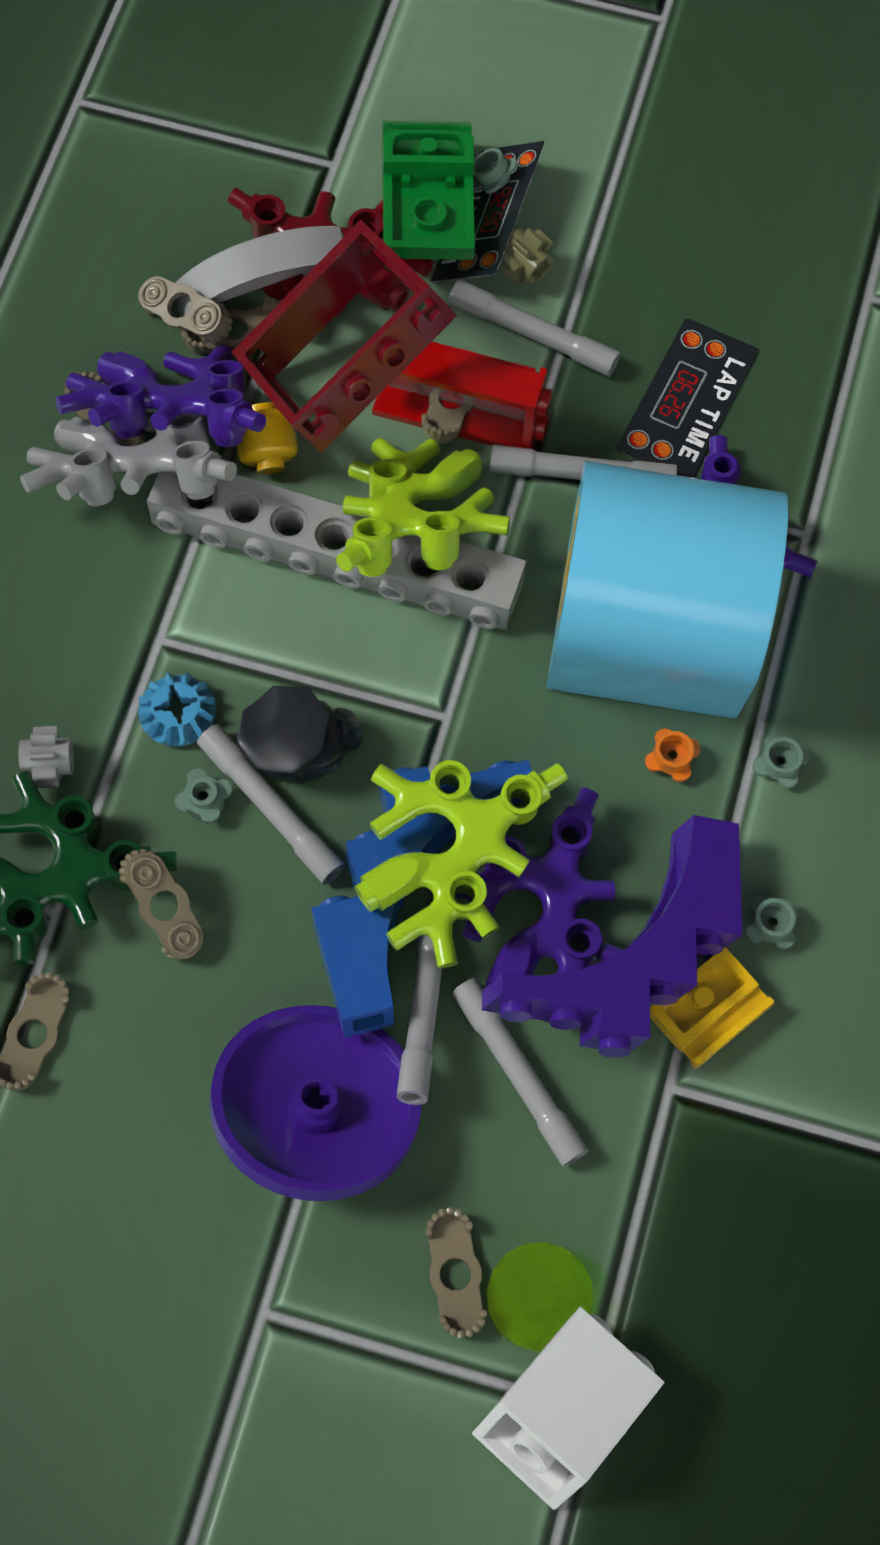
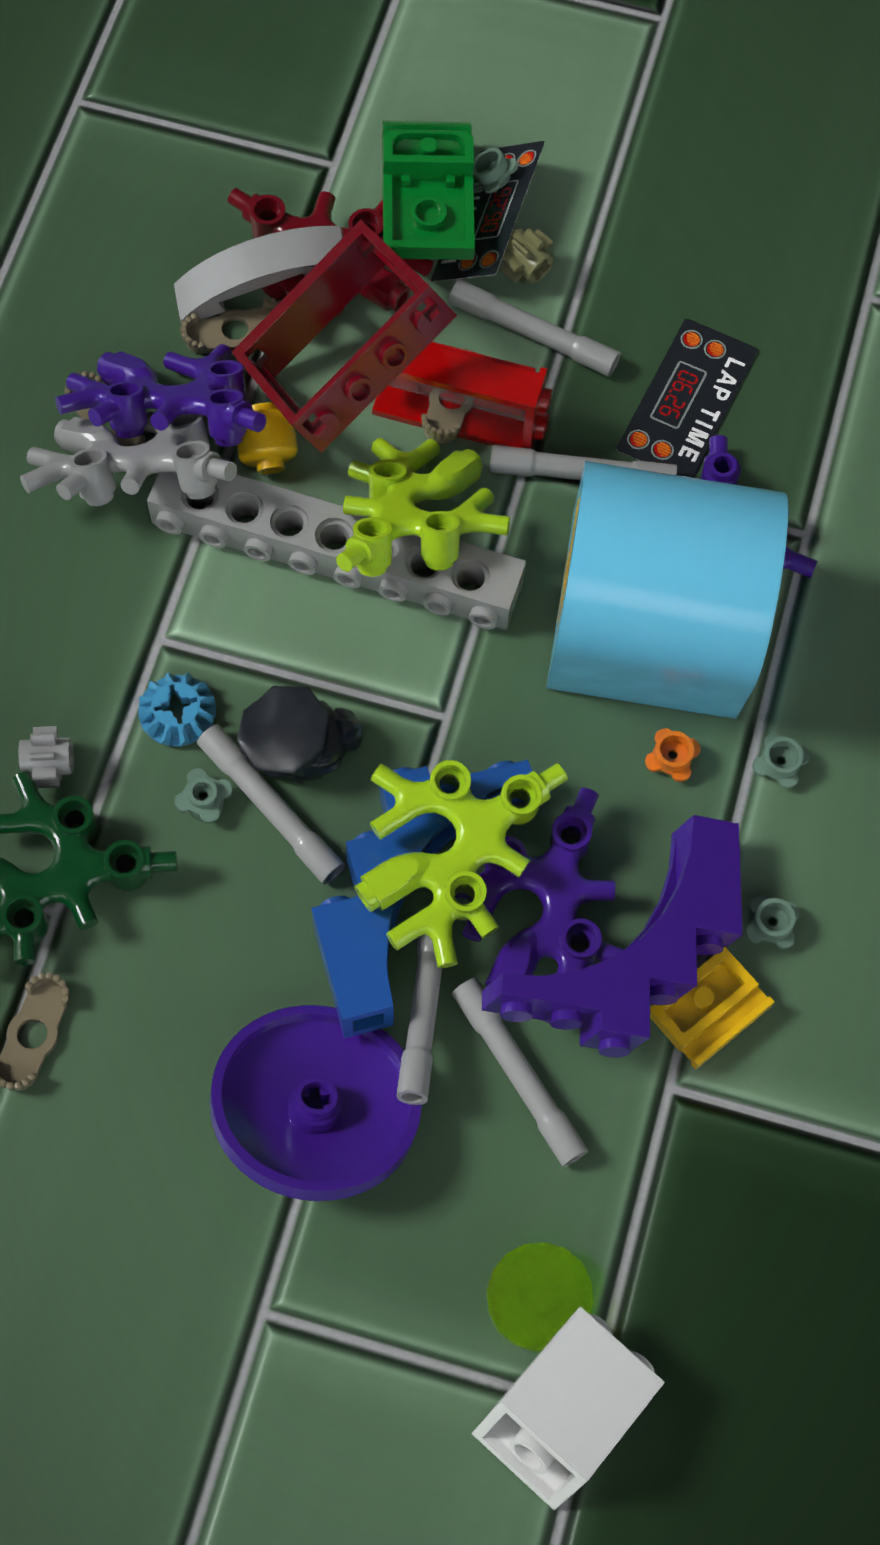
(148, 875): dark tan piece -> none
(203, 319): dark tan piece -> none
(448, 1240): dark tan piece -> none

